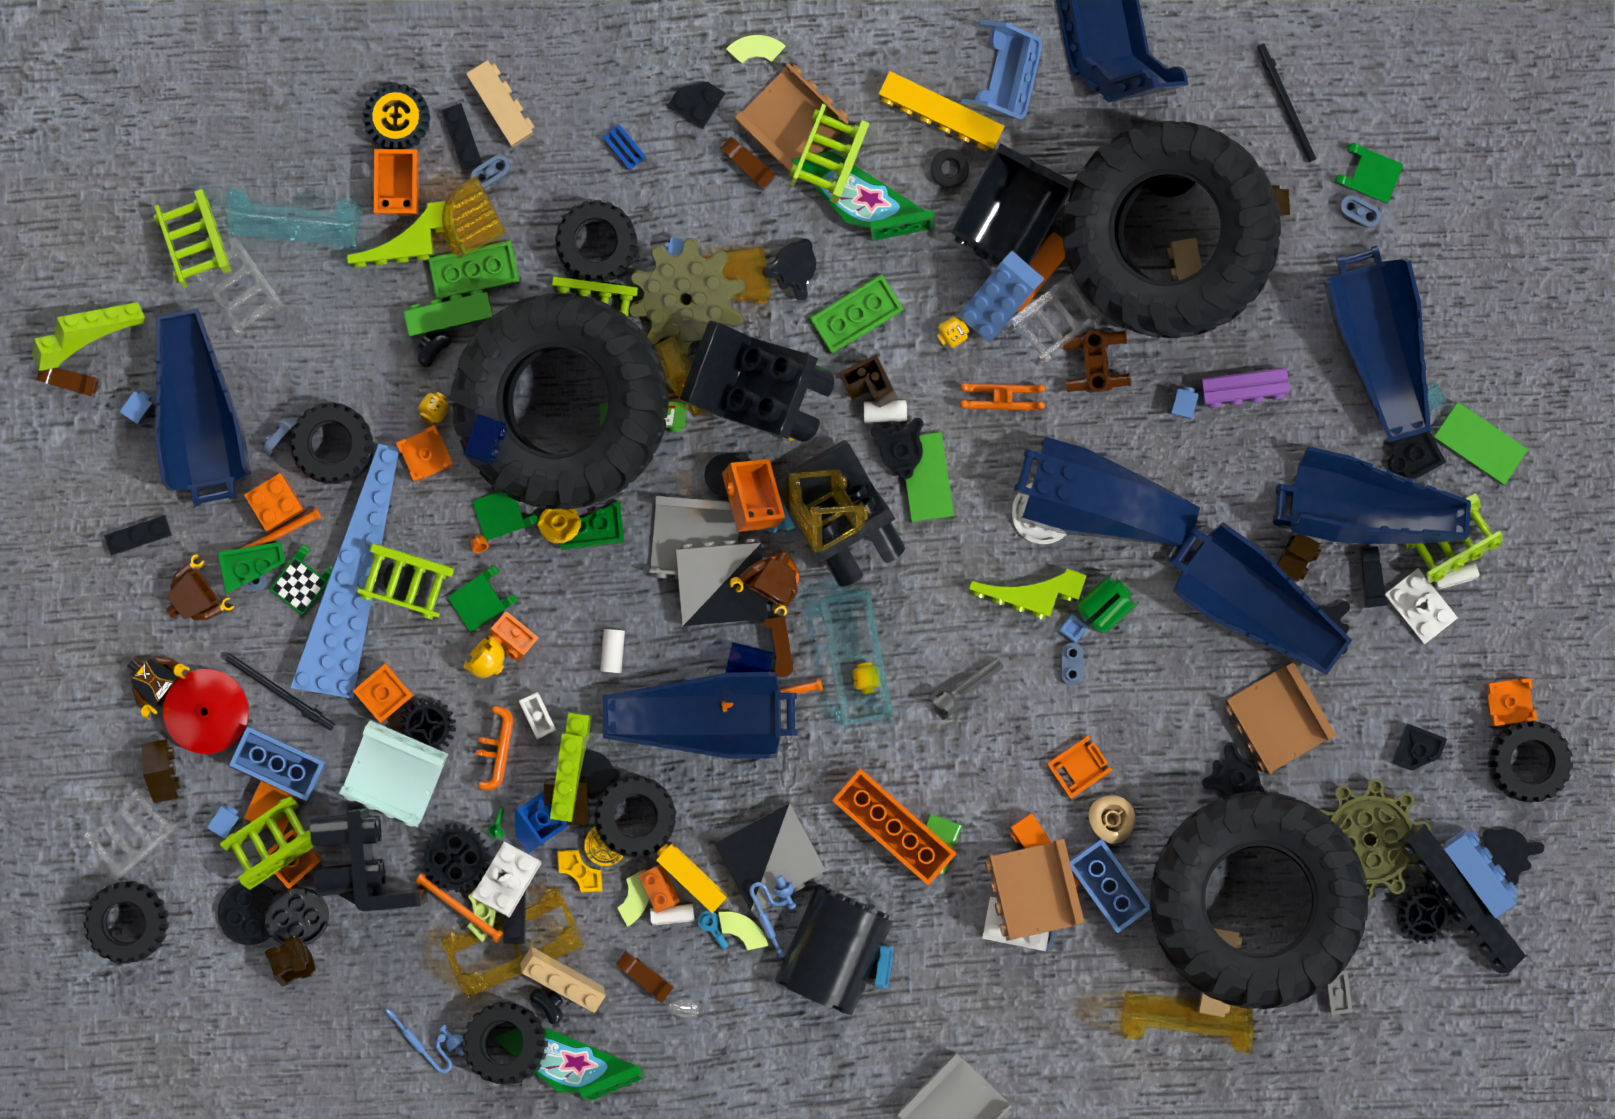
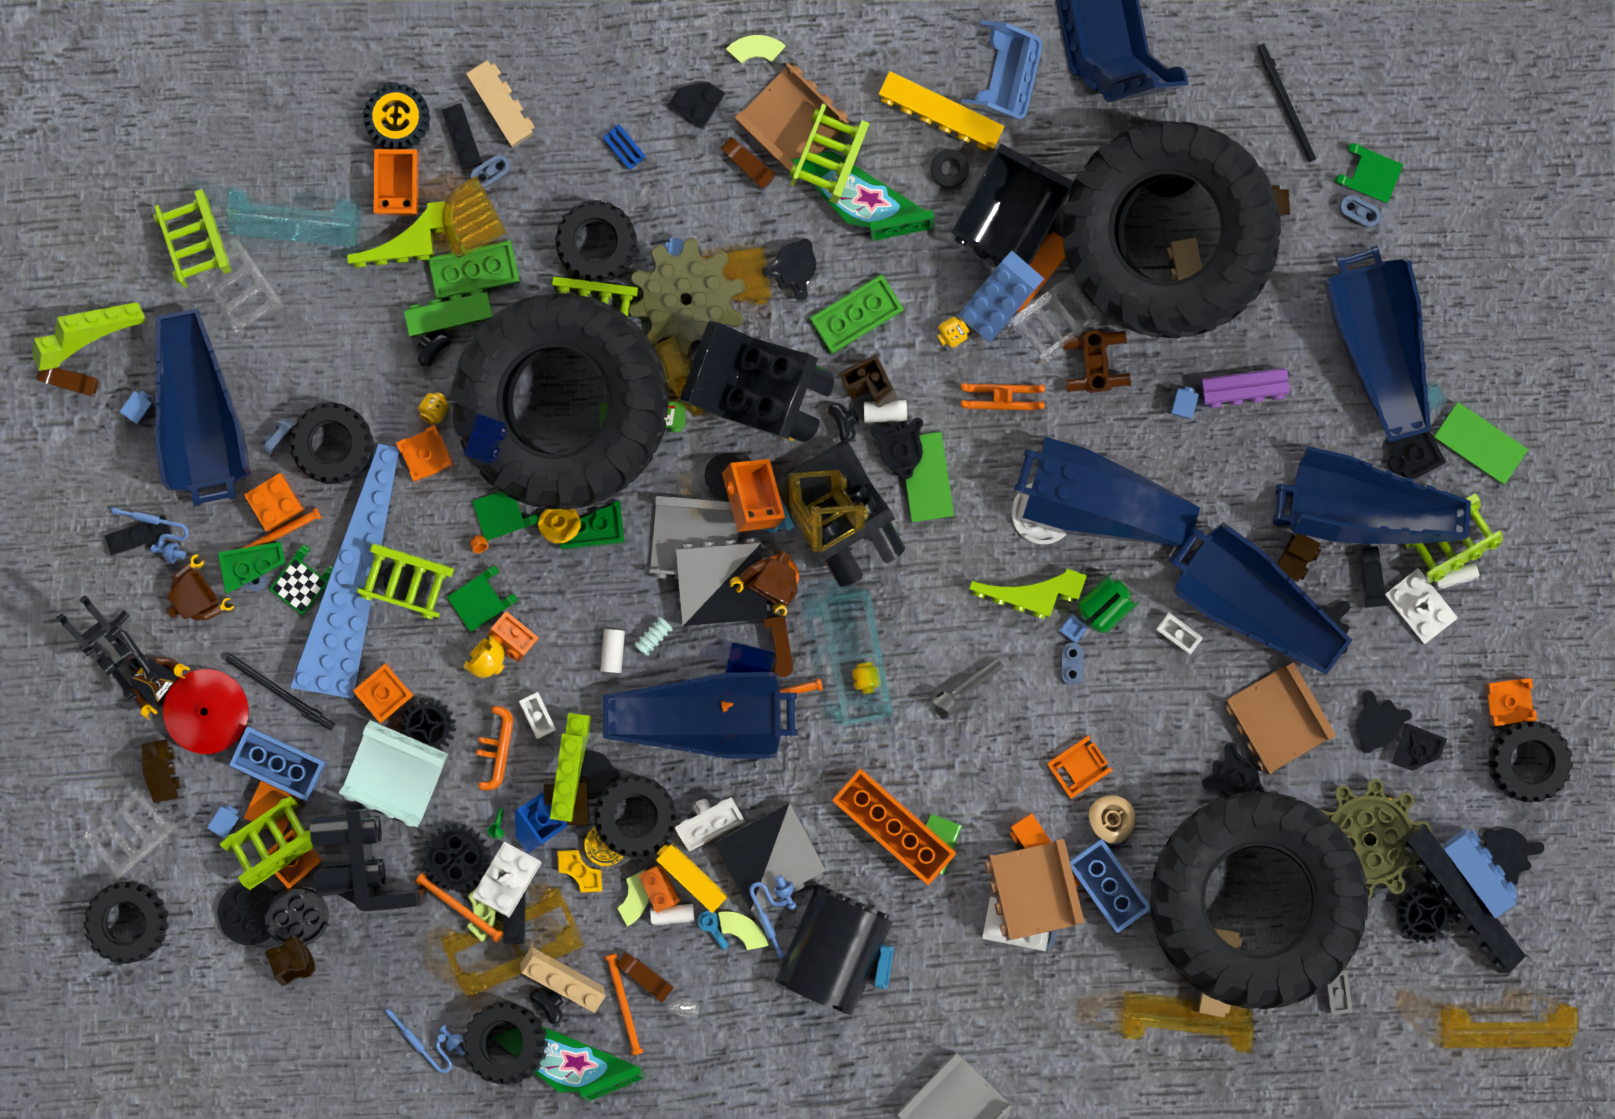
(111, 645): none -> black piece
(170, 551): none -> medium blue piece
(623, 1004): none -> orange bar
(653, 636): none -> light aqua piece
(709, 822): none -> white plate
(845, 420): none -> black piece
(1179, 633): none -> white brick
(1378, 723): none -> black tile
(1461, 1033): none -> clear yellow windscreen

